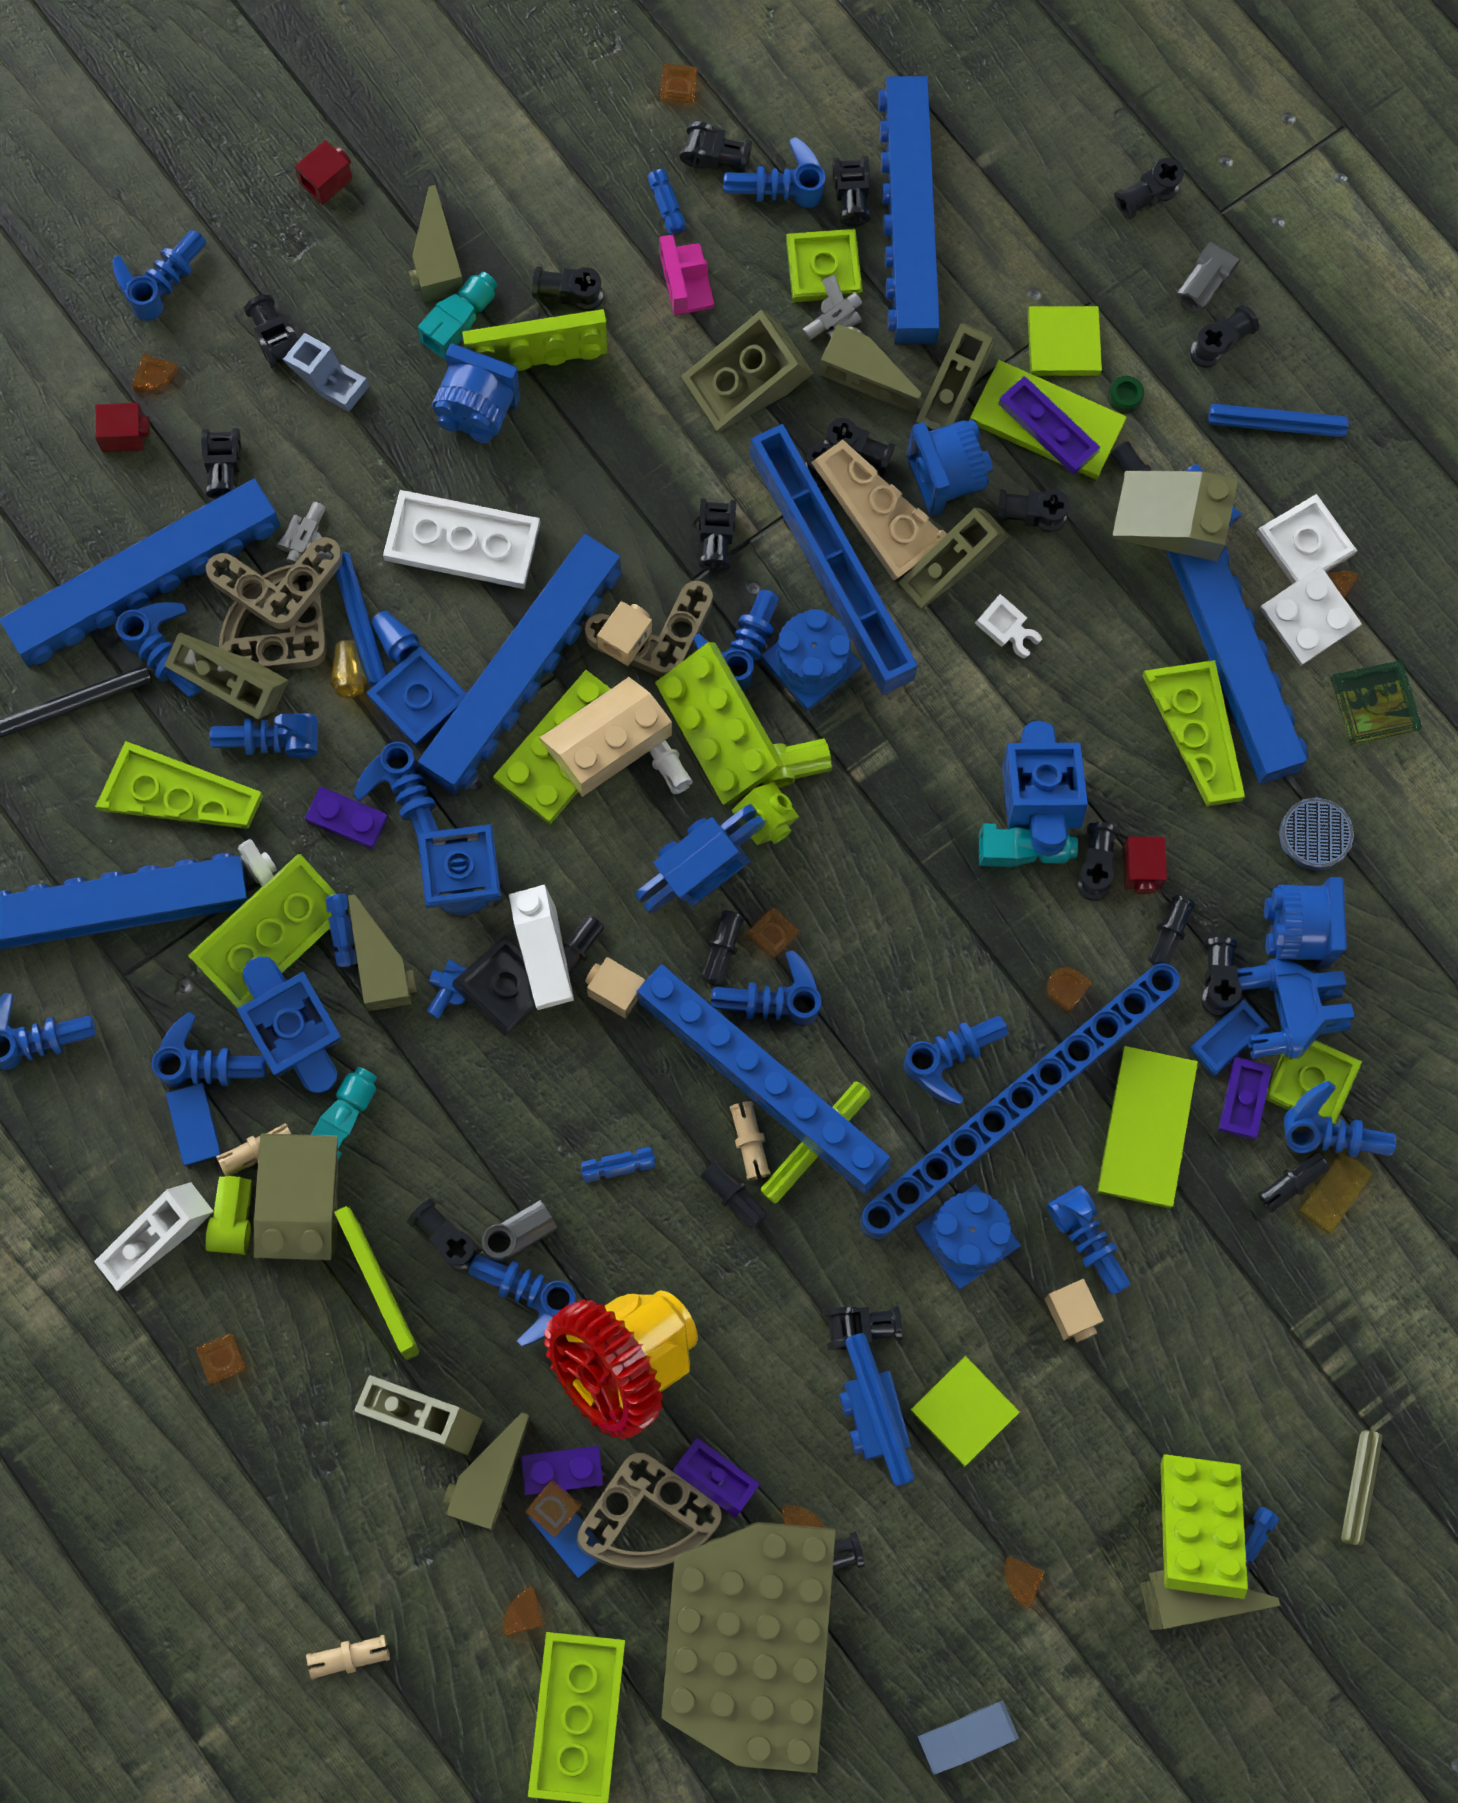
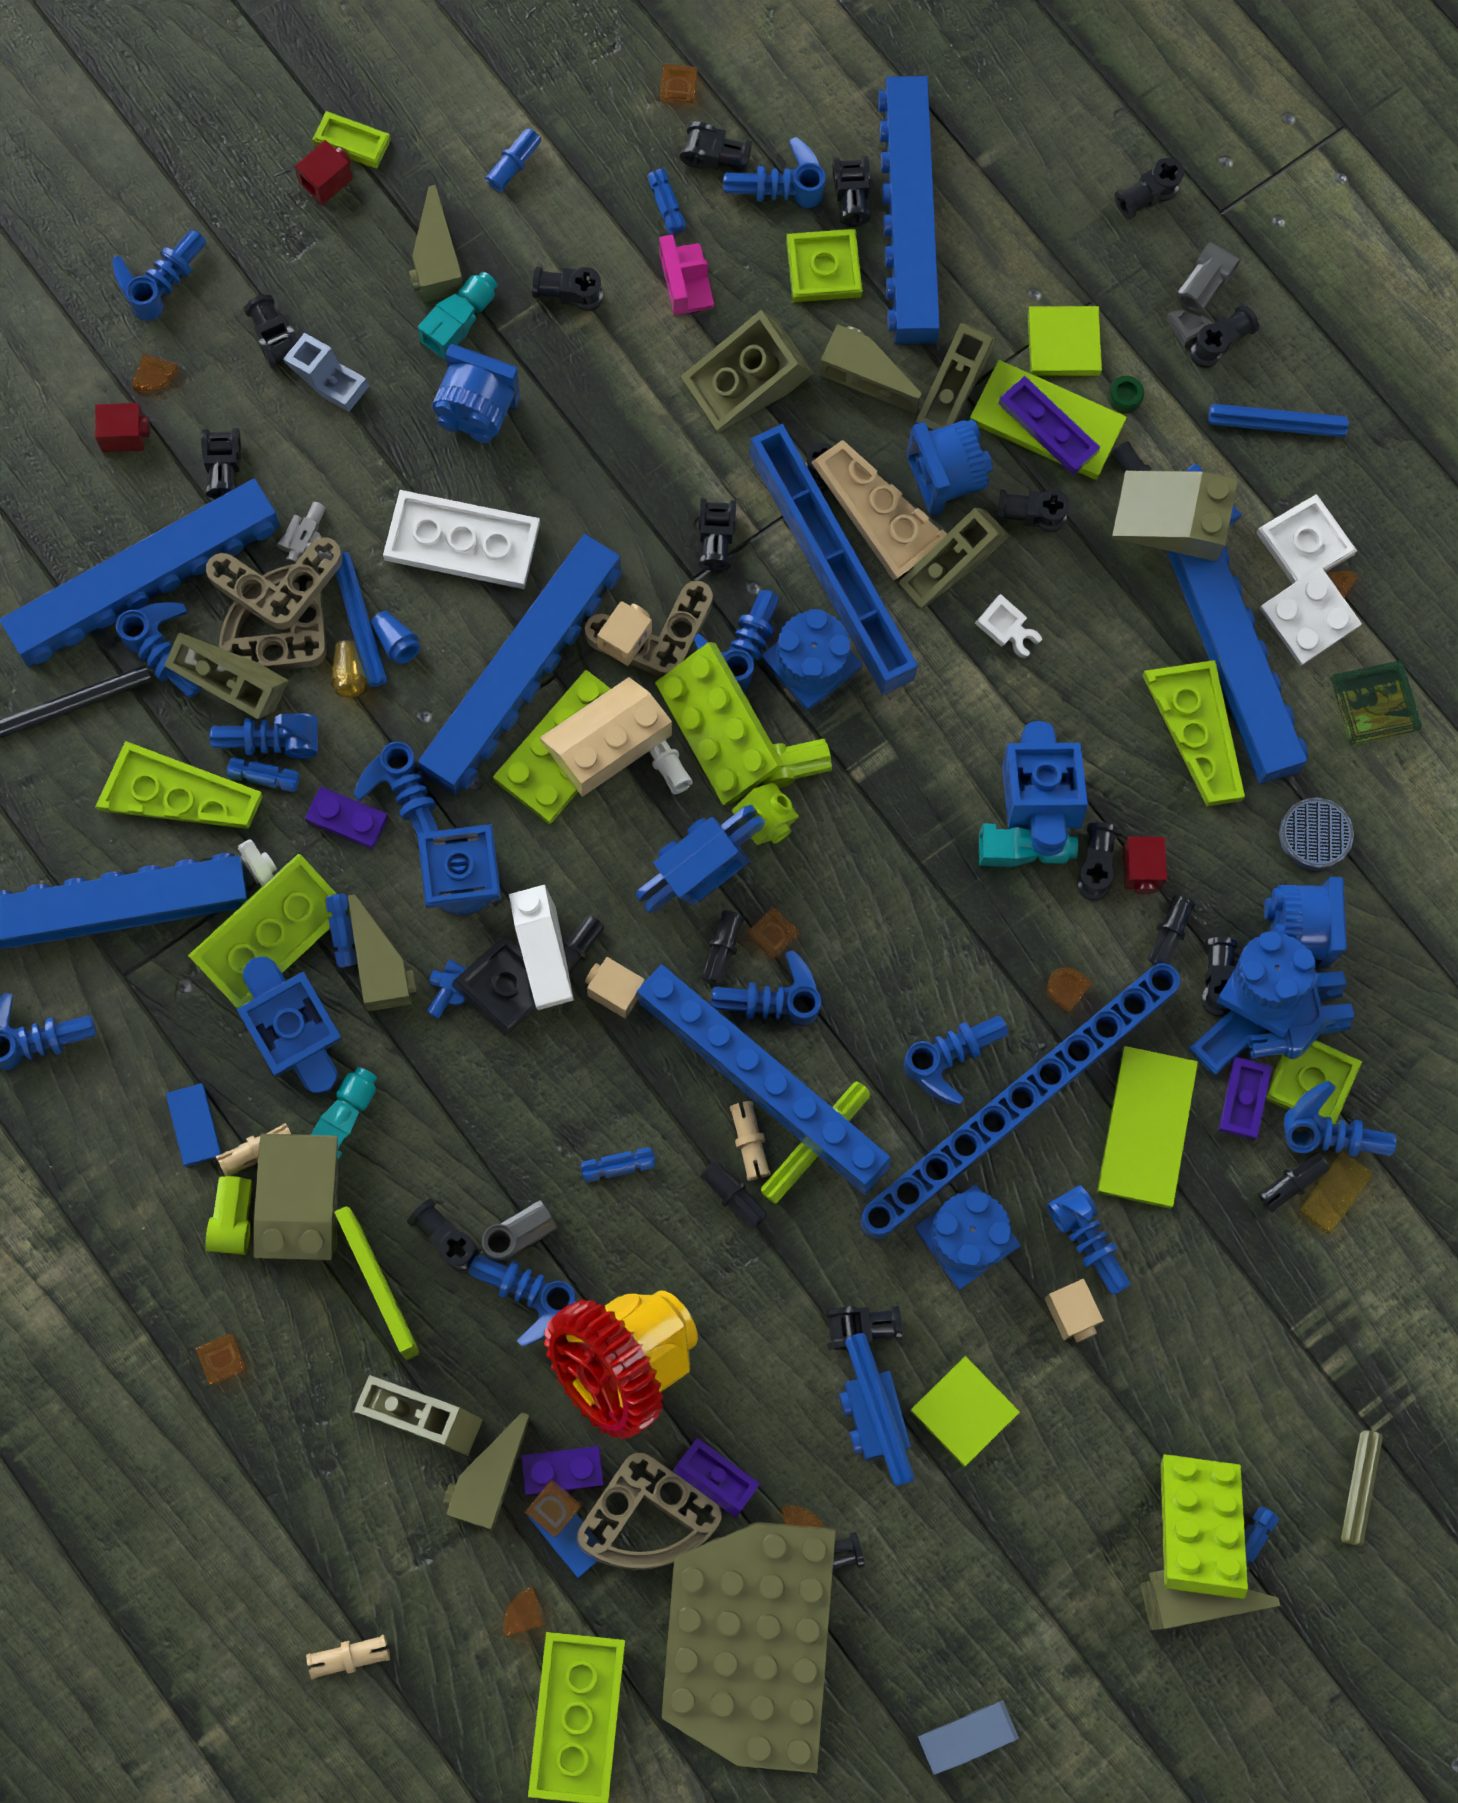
(154, 1234): white slope -> none
(197, 1066): blue piece -> none
(263, 774): none -> blue axle
(355, 139): none -> lime tile
(417, 696): blue plate -> none
(513, 160): none -> blue axle
(542, 340): lime plate -> none
(835, 311): light grey piece -> none
(872, 451): black connector -> none
(1022, 1580): clear orange tile -> none
(1186, 325): none -> dark grey tile
(1271, 981): none -> blue piece

